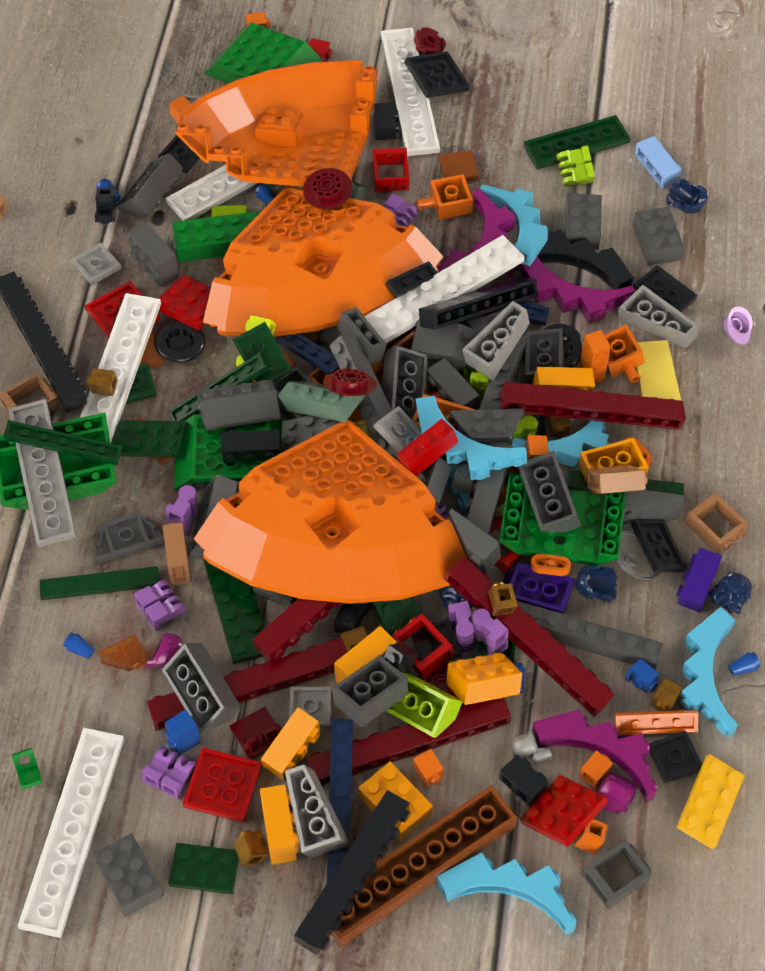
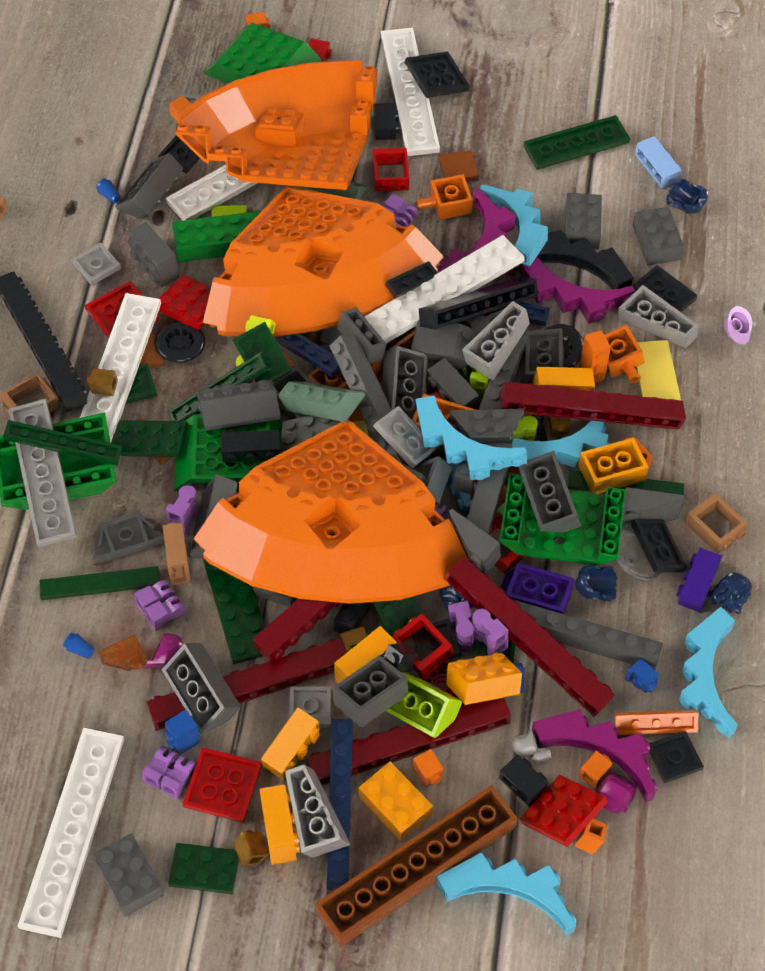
(27, 773): green bracket -> none
(105, 205): black brick -> none
(256, 732): dark red hinge -> none
(265, 193): blue cone -> none
(326, 183): dark red wheel -> none
(350, 382): dark red wheel -> none
(352, 872): black brick -> none
(422, 42): dark red plate -> none
(428, 447): red brick -> none
(506, 593): pearl gold brick -> none
(536, 446): orange brick -> none
(550, 565): orange plate -> none
(581, 161): lime legs -> none
(599, 885): dark grey window -> none
(616, 479): window -> none
(666, 696): pearl gold brick -> none
(710, 801): yellow plate -> none
(747, 663): blue cone -> none

